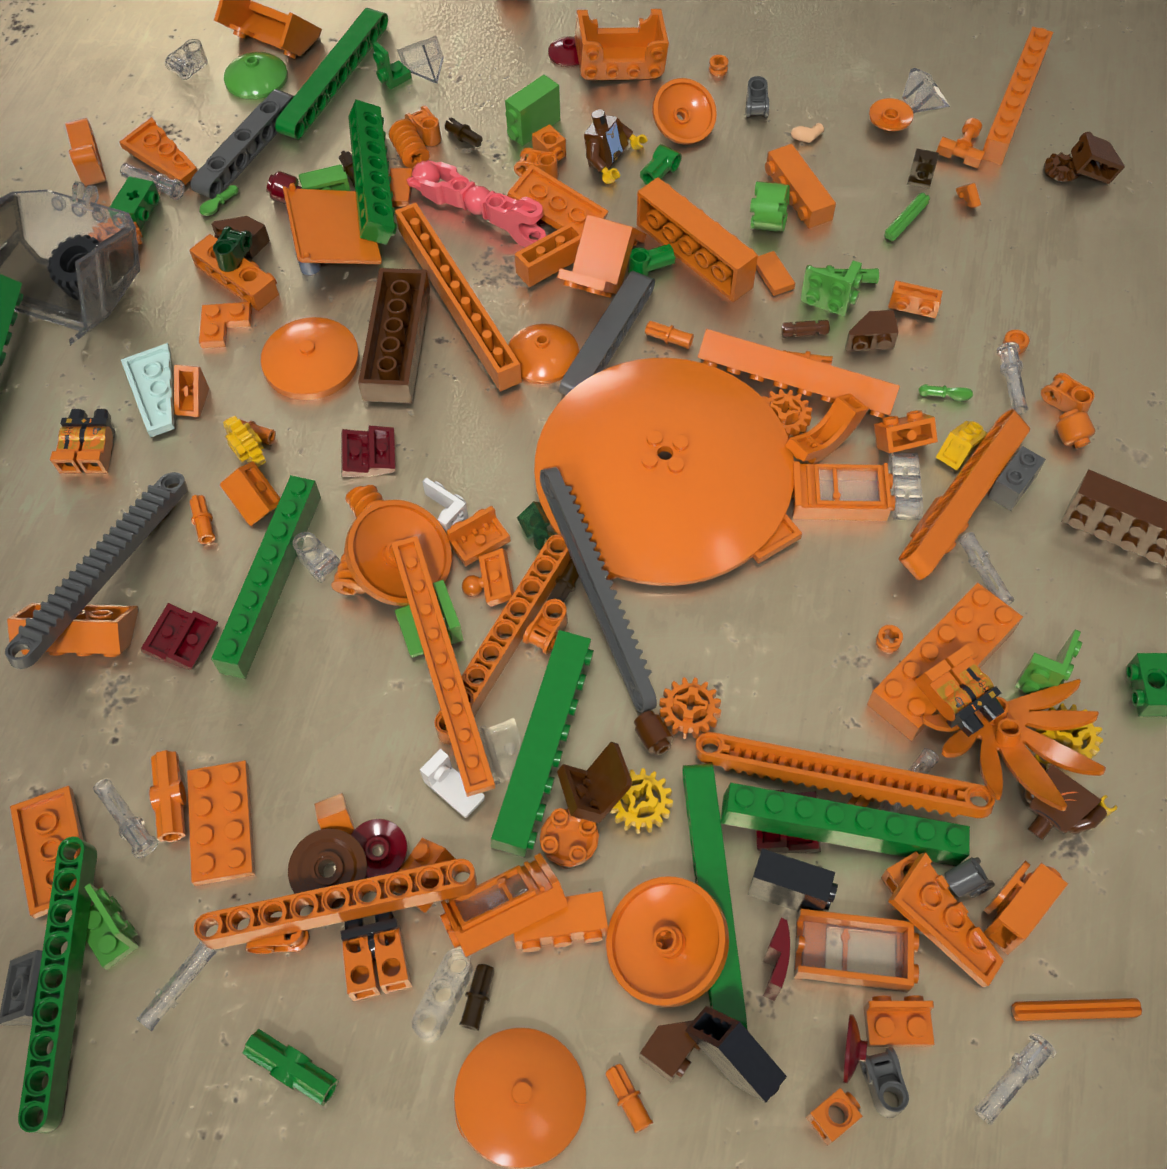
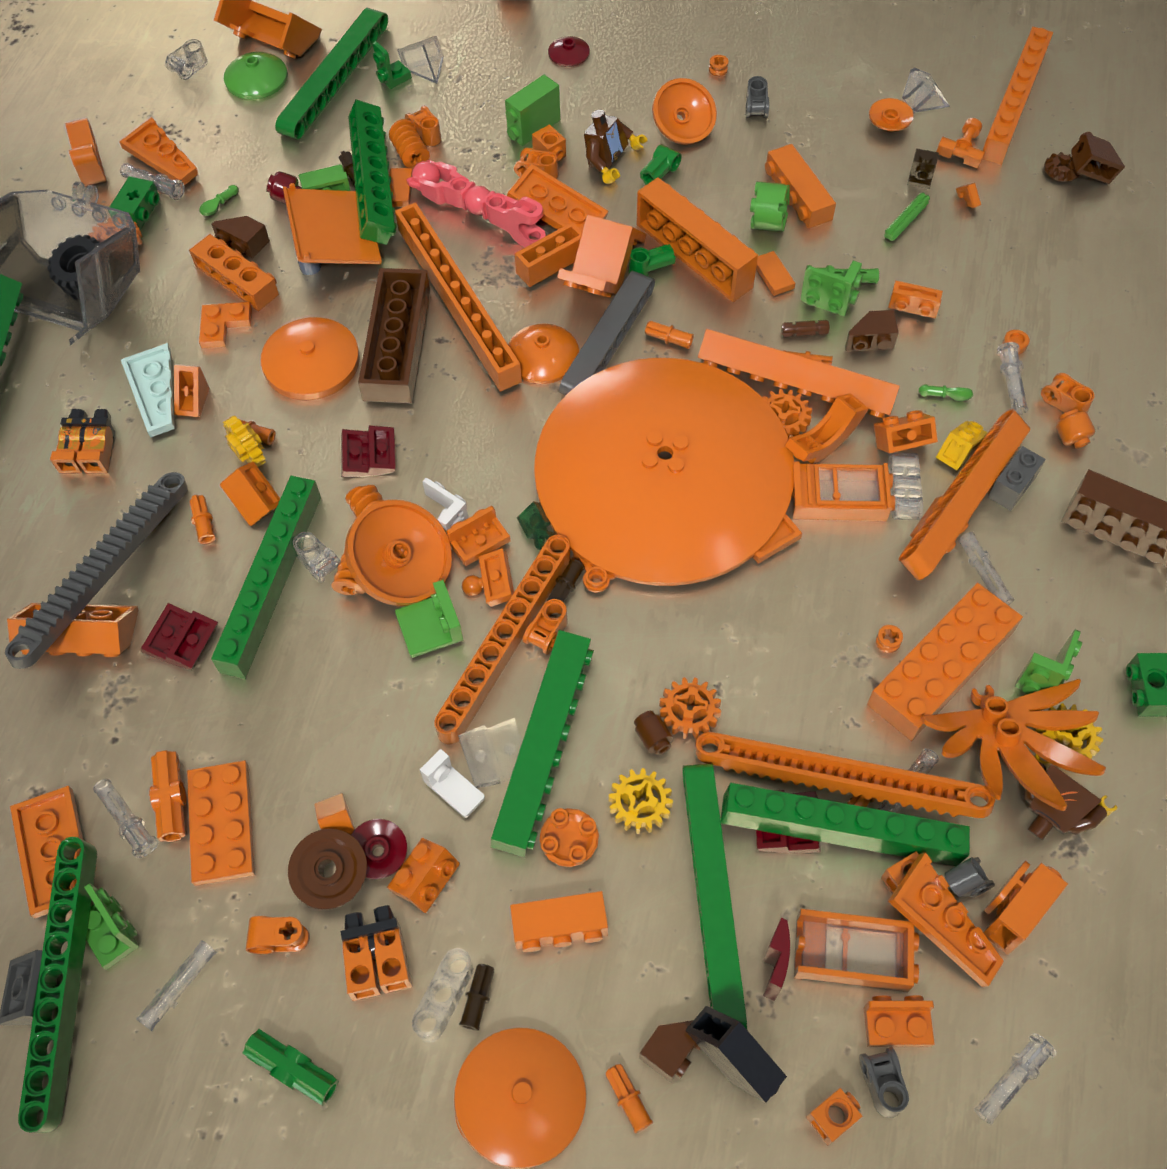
(231, 248): dark green piece -> none
(240, 146): dark grey beam -> none
(323, 898): orange beam -> none
(443, 668): orange plate -> none
(463, 132): dark brown axle -> none
(503, 906): orange door -> none
(596, 791): reddish brown bracket -> none
(599, 590): dark grey gear -> none
(621, 51): orange windscreen -> none
(667, 941): orange dish -> none
(792, 883): black brick -> none
(807, 134): light nougat arm -> none
(855, 1049): dark red dish -> none
(959, 690): hips -> none
(1076, 1009): orange axle -> none

